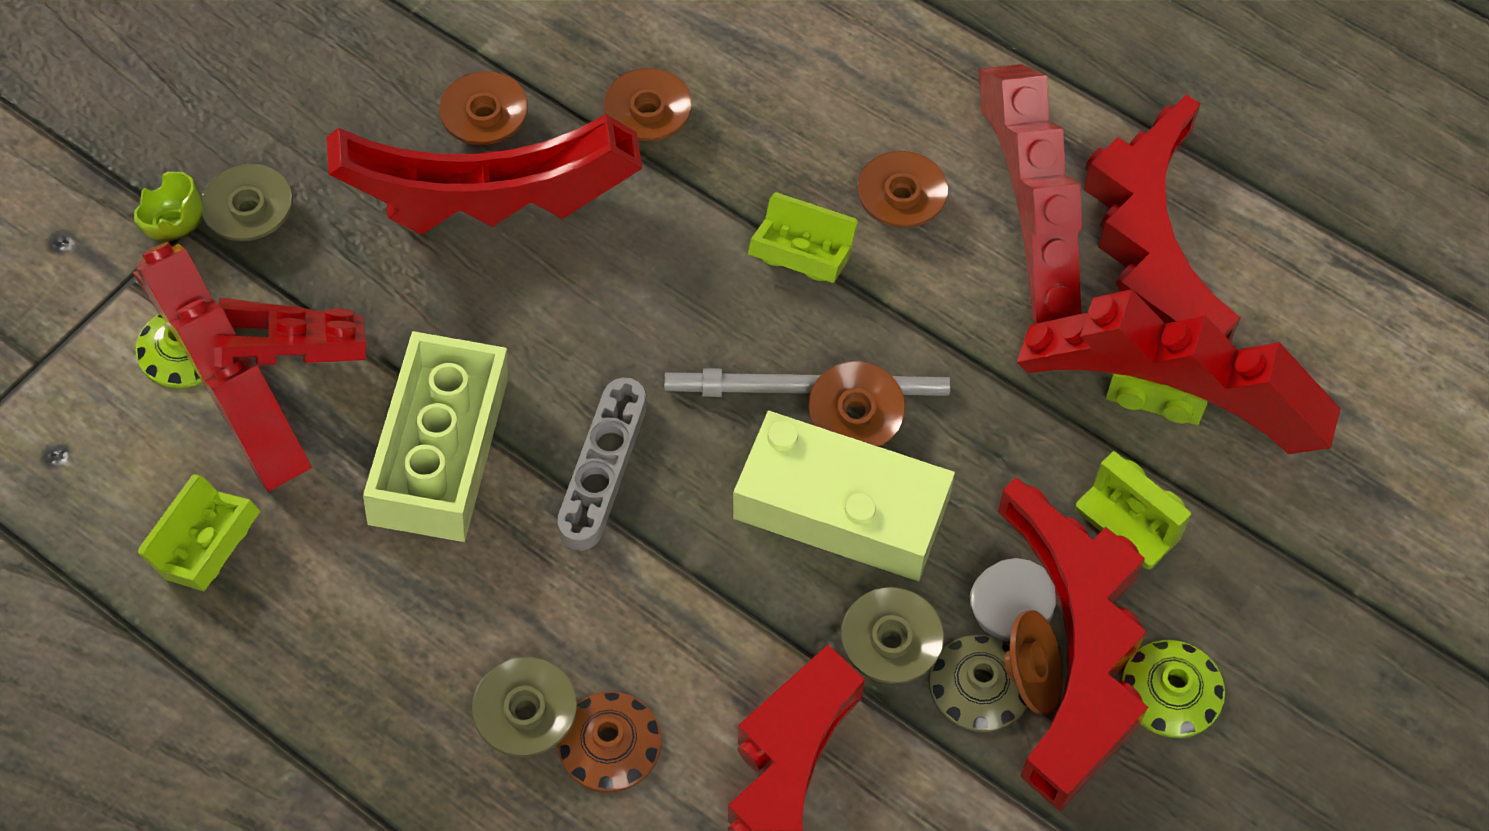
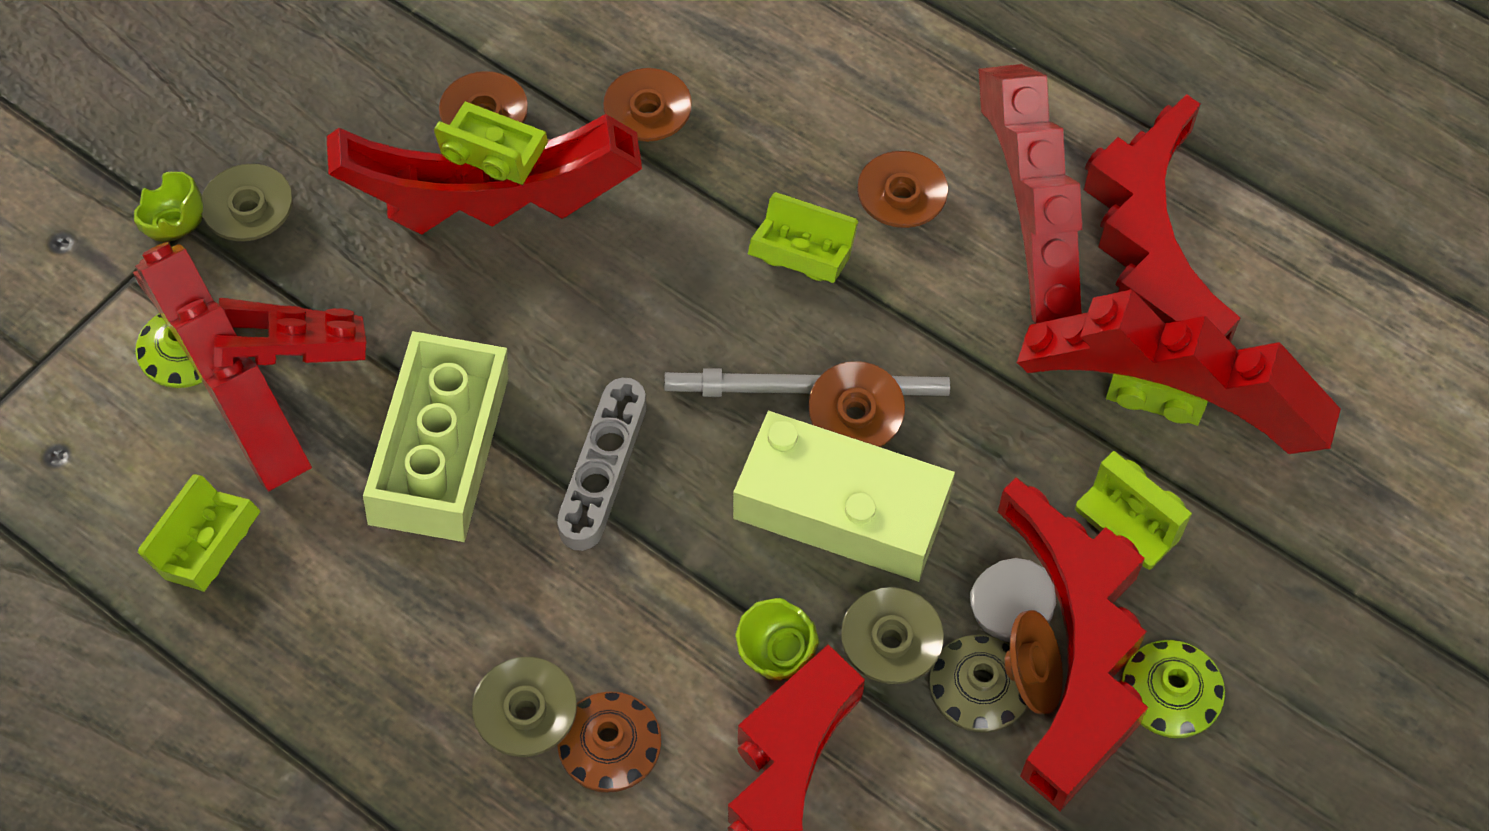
(491, 143): none -> lime bracket
(776, 638): none -> lime hair

